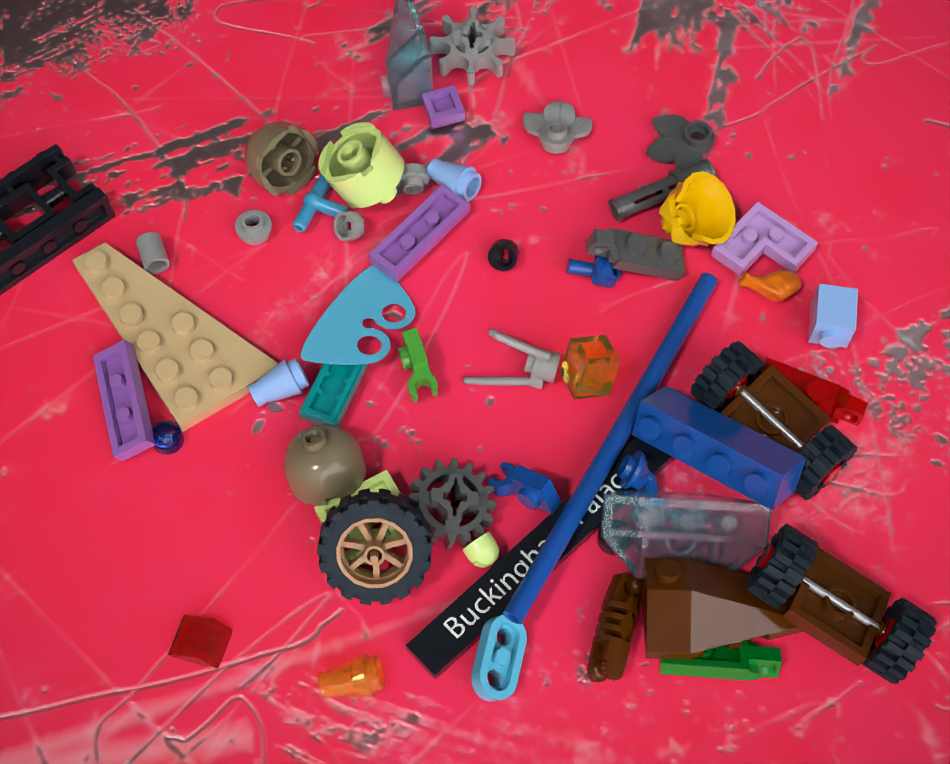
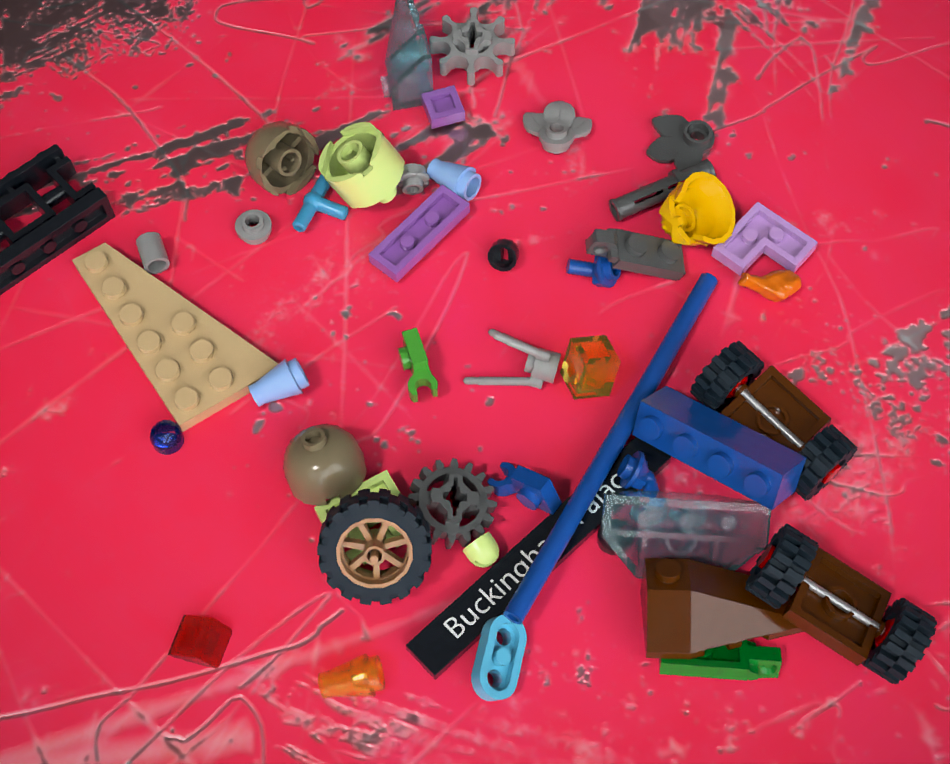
(123, 400): medium lavender plate -> none
(331, 393): teal plate -> none
(341, 225): light grey hinge -> none
(341, 326): medium azure piece -> none
(615, 629): reddish brown hinge -> none
(825, 394): red hinge -> none
(833, 316): light blue brick -> none

